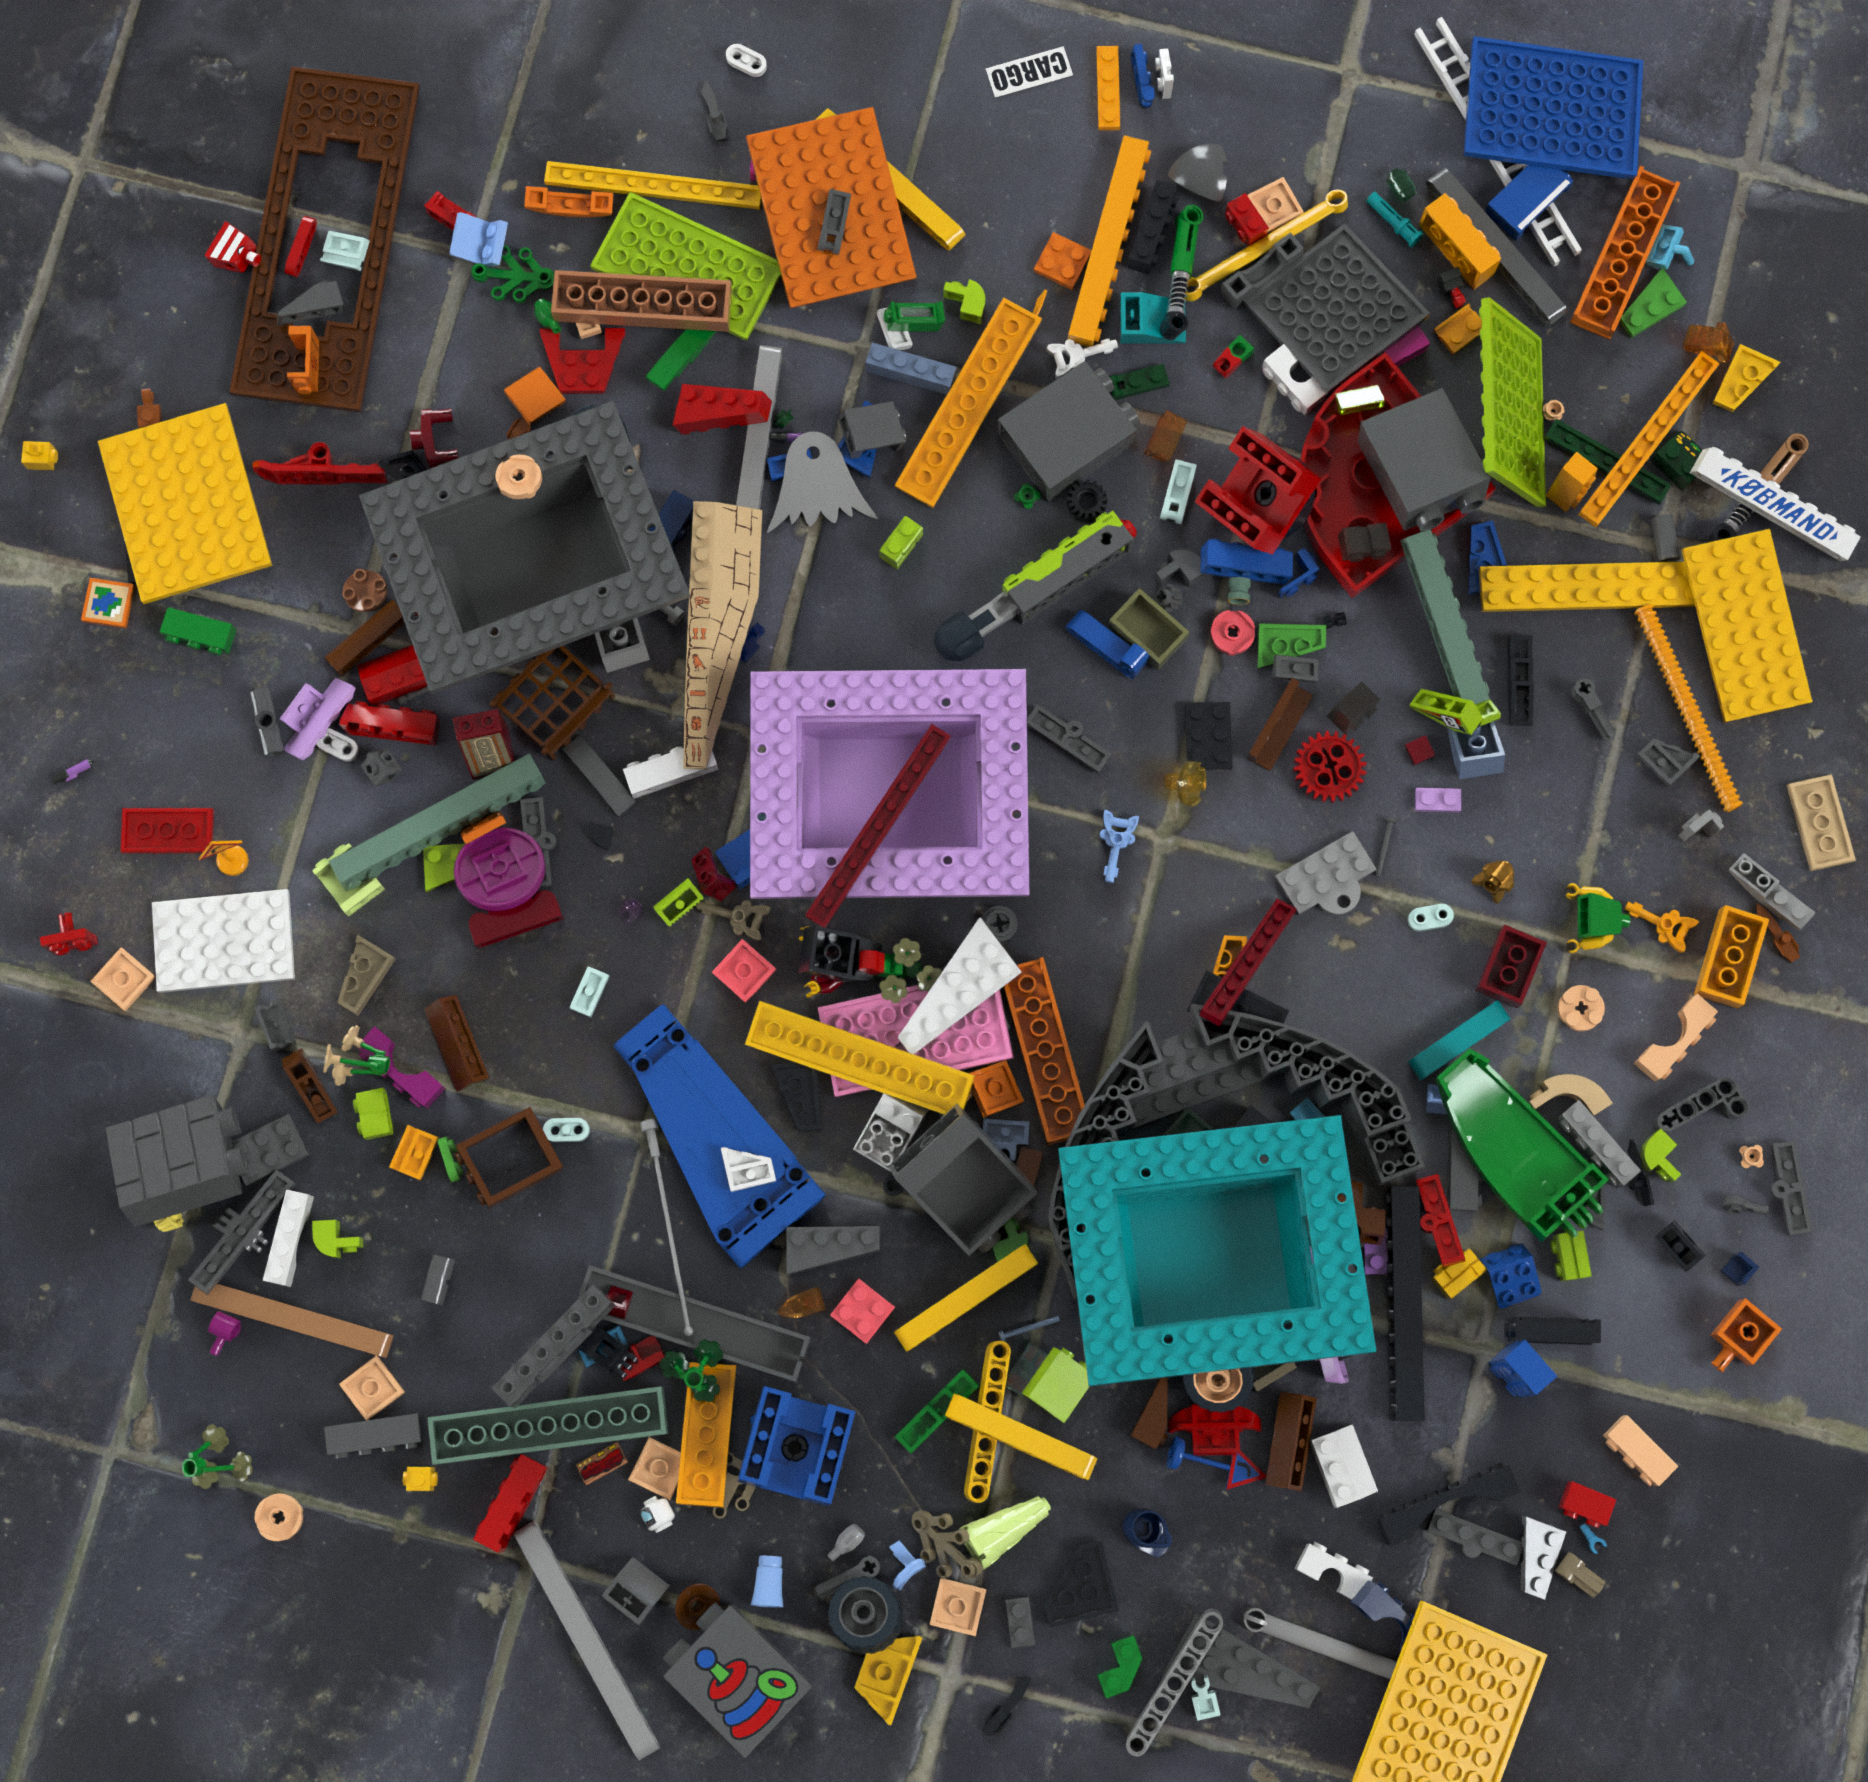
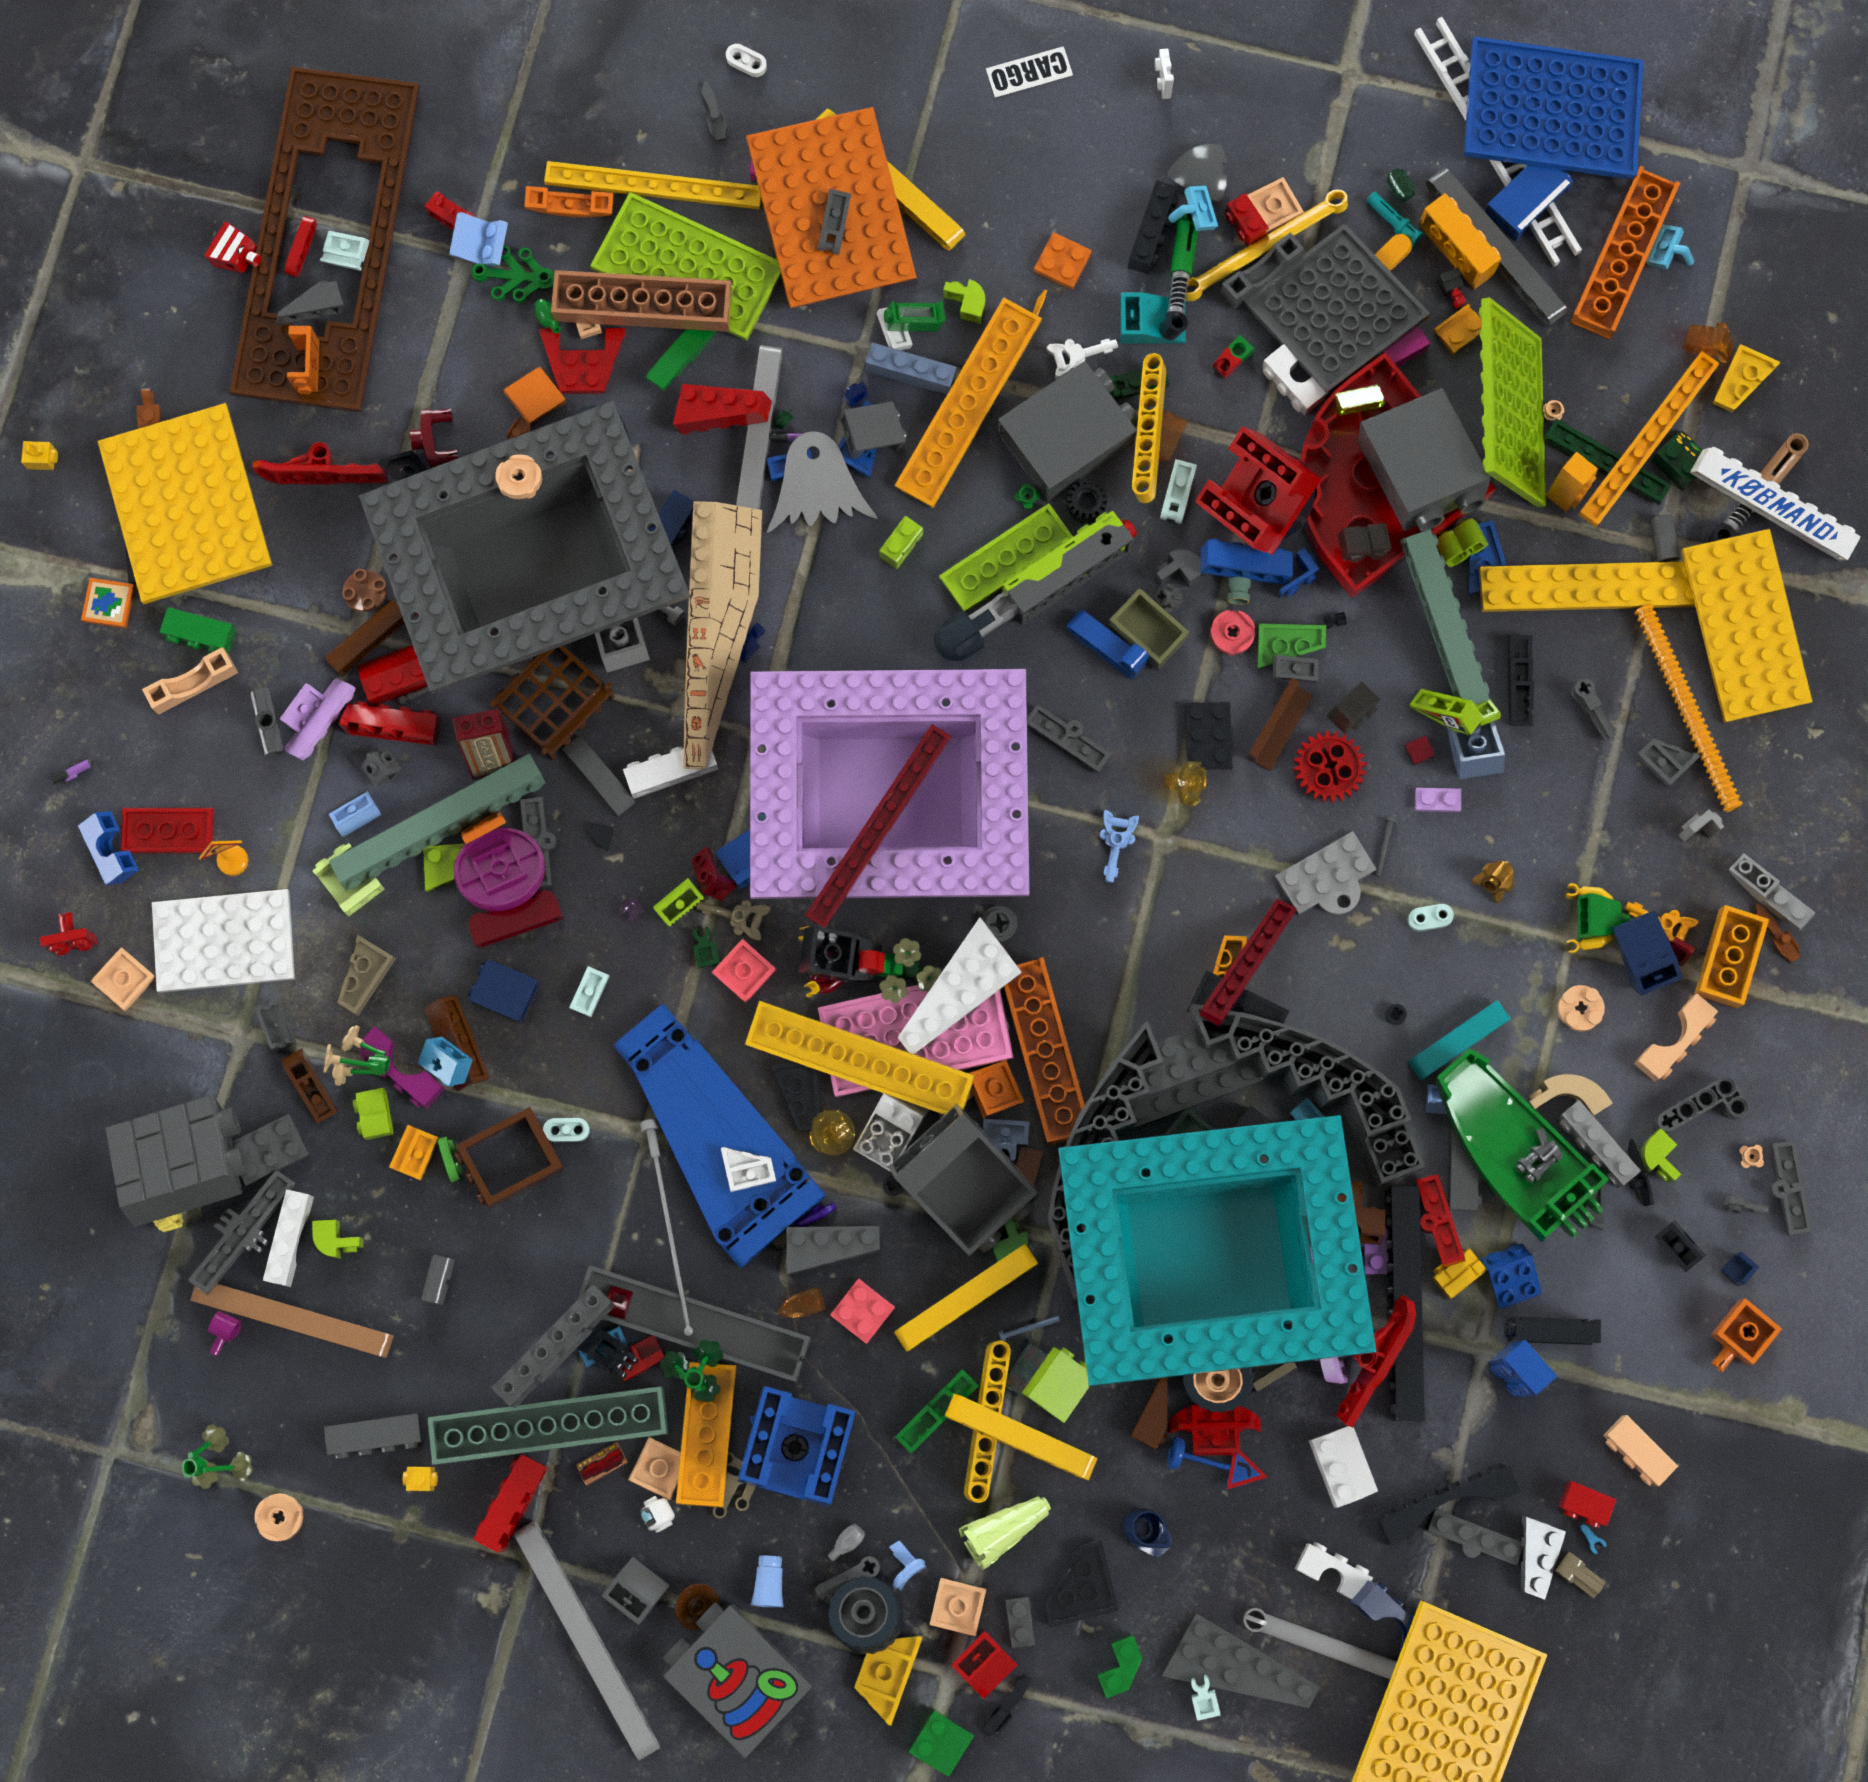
(98, 834): none -> blue arch
(209, 672): none -> light nougat arch
(338, 745): white plate -> none
(355, 814): none -> light blue slope
(372, 1388): light nougat tile -> none
(445, 1061): none -> dark azure brick
(503, 990): none -> dark blue panel
(705, 952): none -> dark green plate
(816, 1213): none -> dark purple piece
(832, 1132): none -> clear yellow tile
(855, 393): none -> clear blue plate
(923, 1524): dark tan plant -> none
(941, 1743): none -> green slope
(984, 1664): none -> red slope
(988, 567): none -> lime plate
(1108, 88): light orange plate -> none
(1108, 241): light orange brick -> none
(1142, 76): blue hinge -> none
(1149, 437): none -> yellow beam
(1168, 1692): light grey beam -> none
(1200, 208): none -> medium azure plate
(1291, 1441): reddish brown brick -> none
(1376, 1365): none -> red piece
(1390, 1010): none -> black bush
(1394, 251): none -> light orange tile
(1461, 542): none -> lime brick
(1511, 966): dark red brick -> none
(1546, 1154): none -> dark grey piece
(1571, 1256): lime brick -> none
(1646, 953): none -> dark blue slope
(1652, 305): bright green wing -> none
(1681, 950): none -> dark red tile
(1821, 822): tan tile -> none

